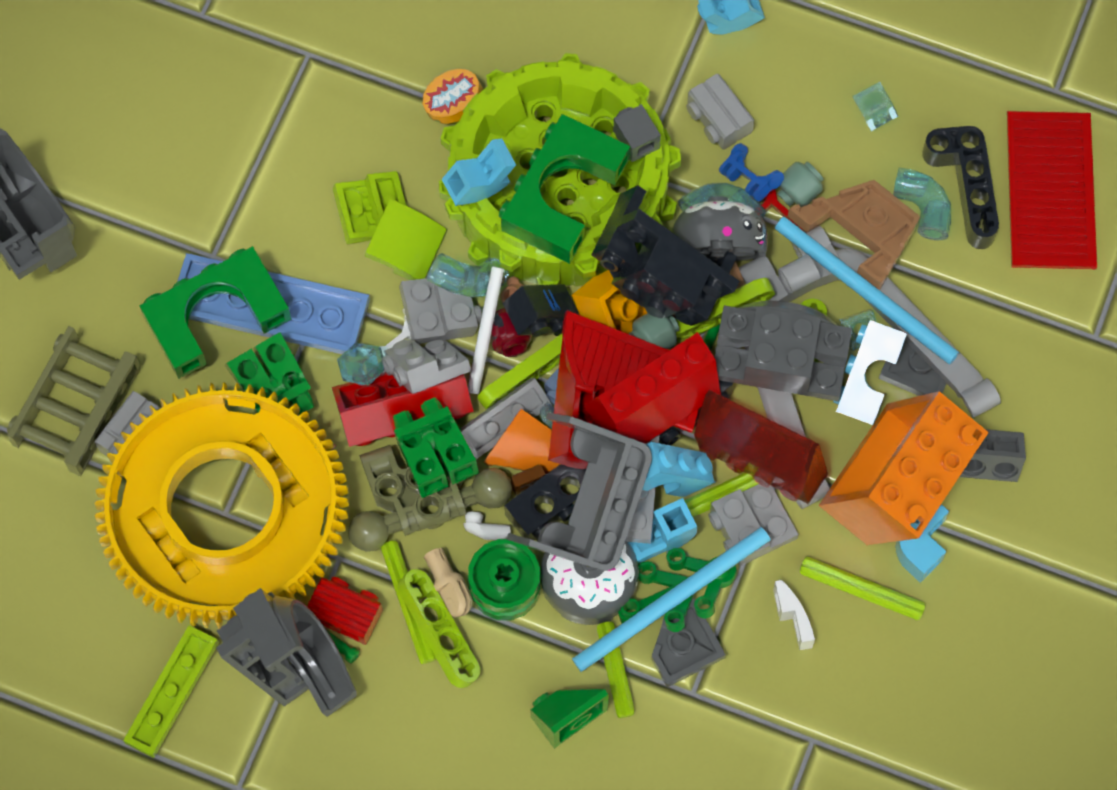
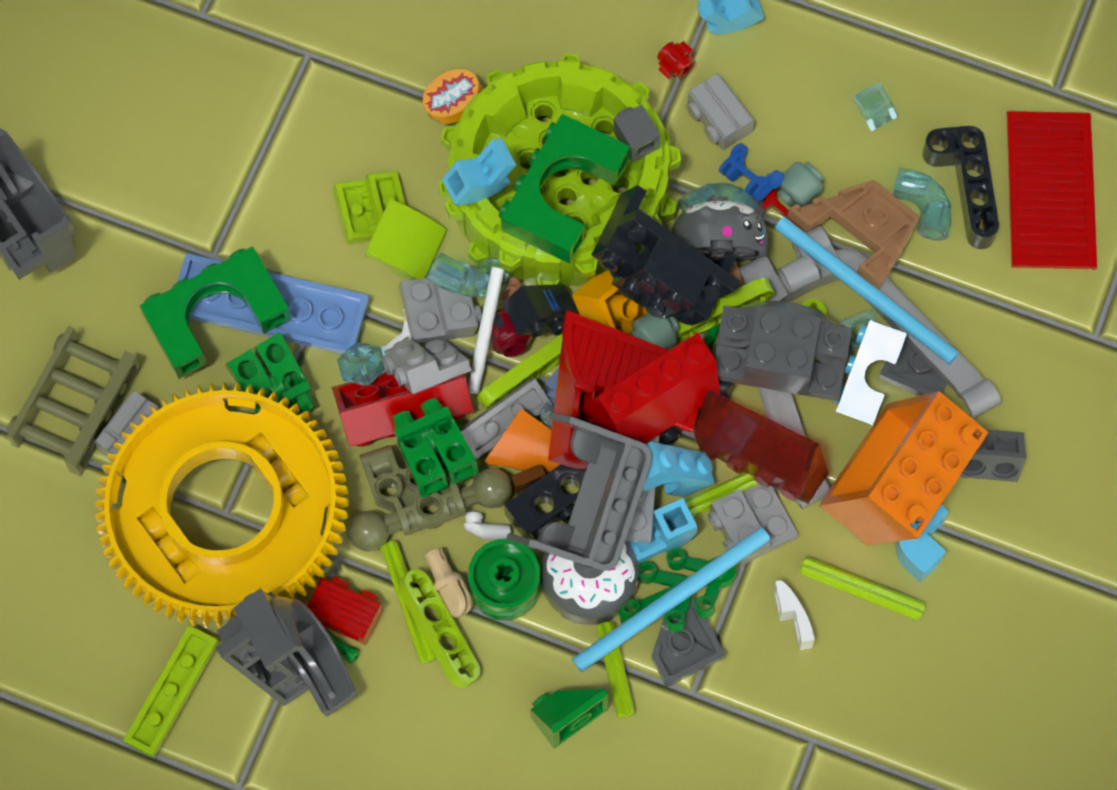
(675, 60): none -> red gear

